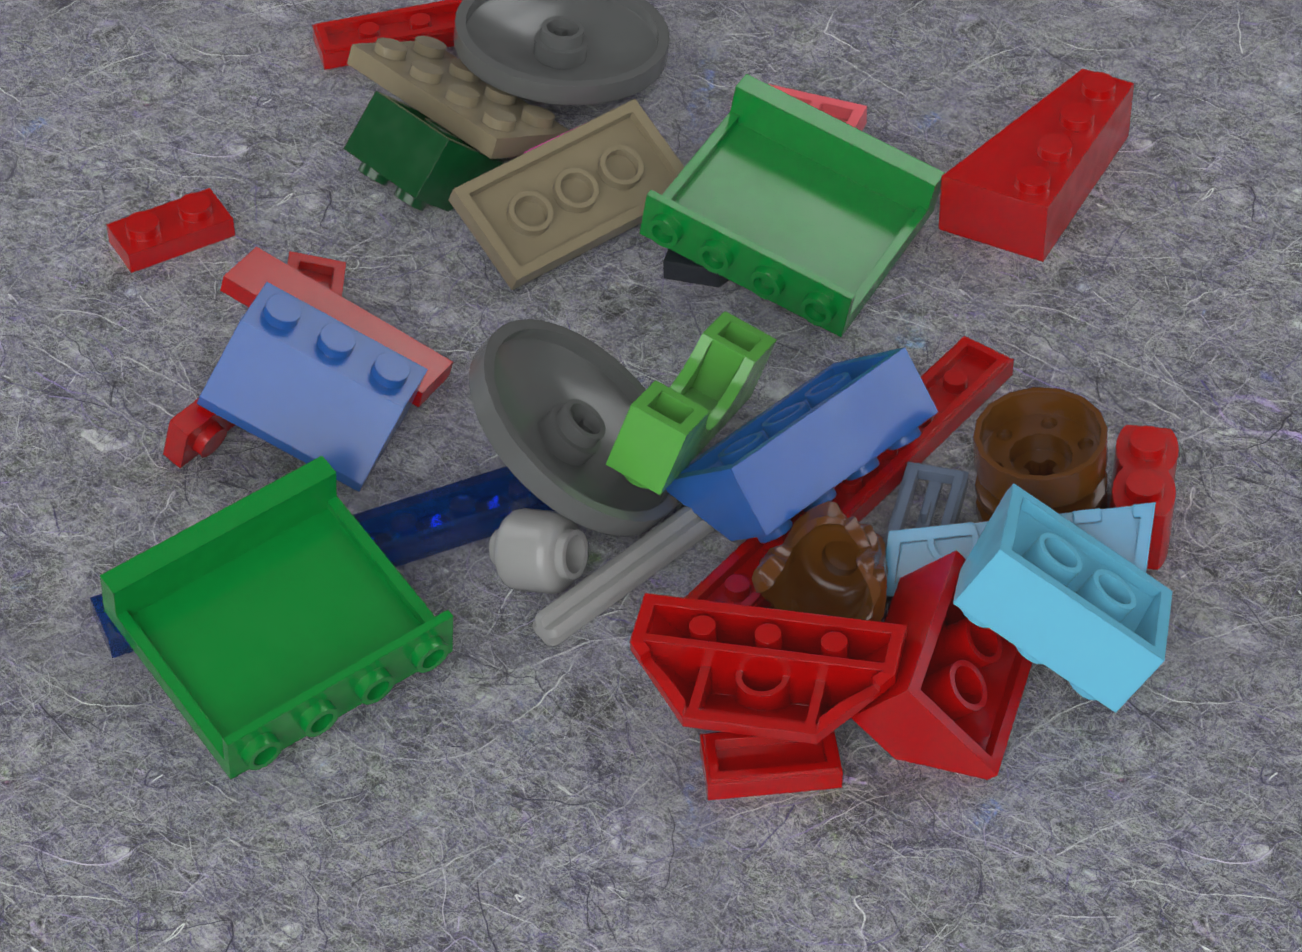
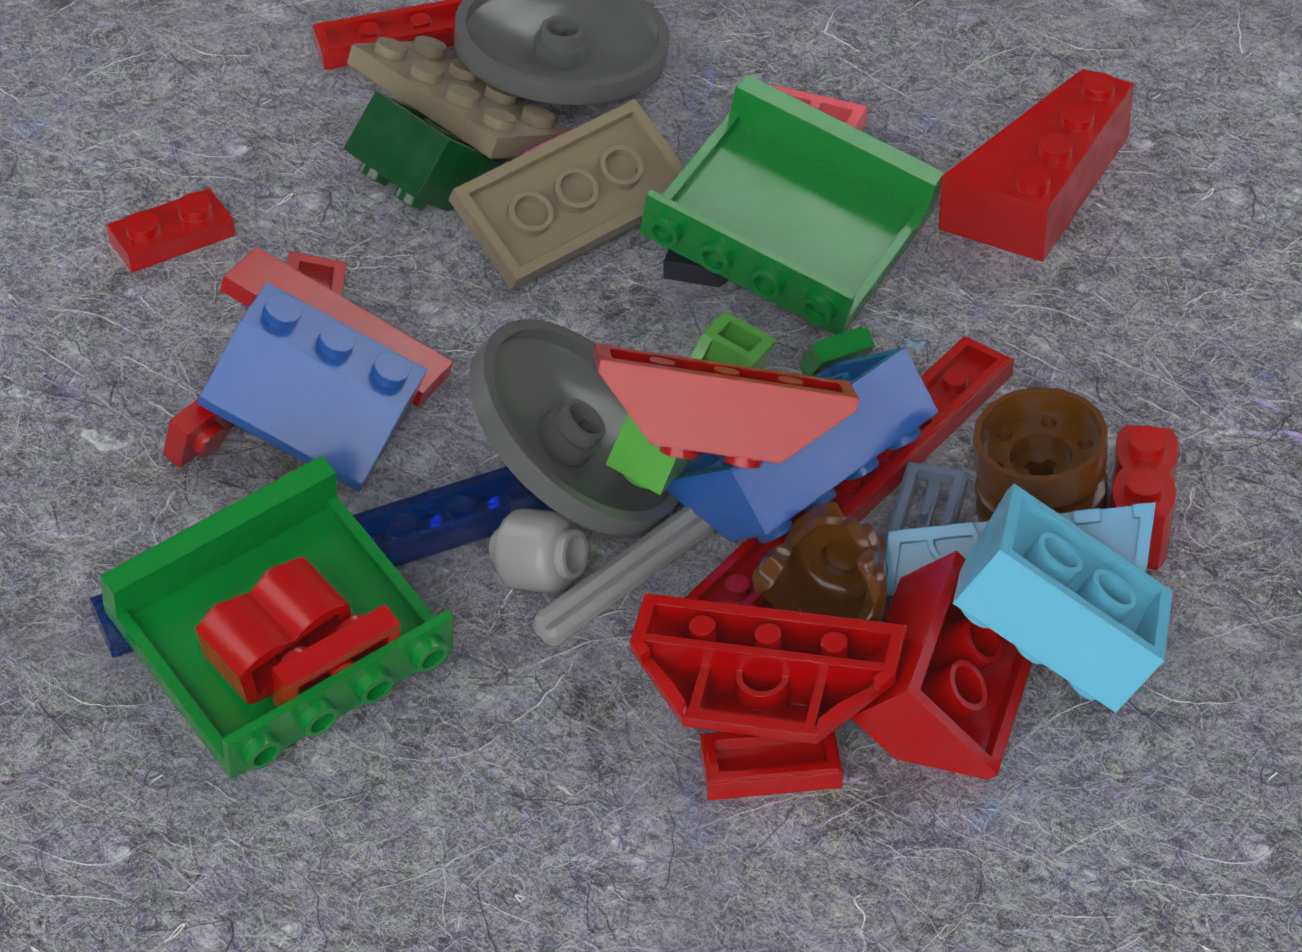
(257, 629): none -> red brick
(349, 643): none -> red plate
(722, 406): none -> wedge
(835, 349): none -> green tile

